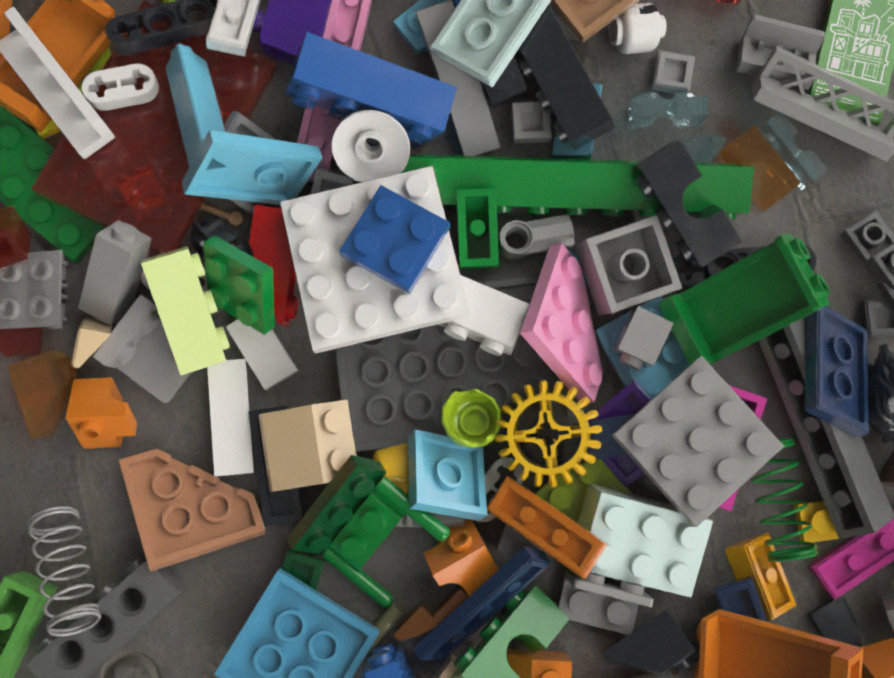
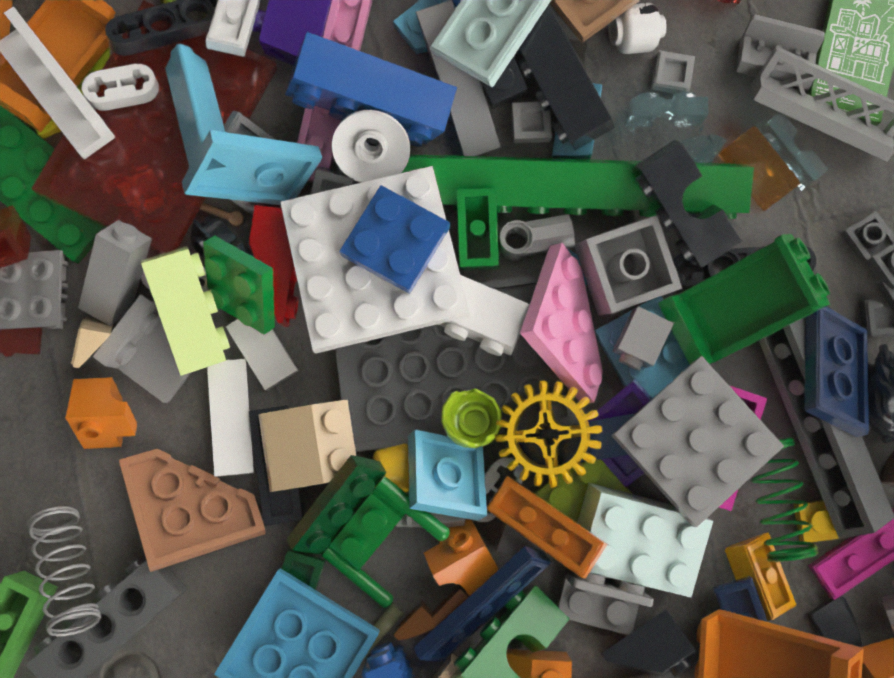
(43, 390): clear orange slope -> none

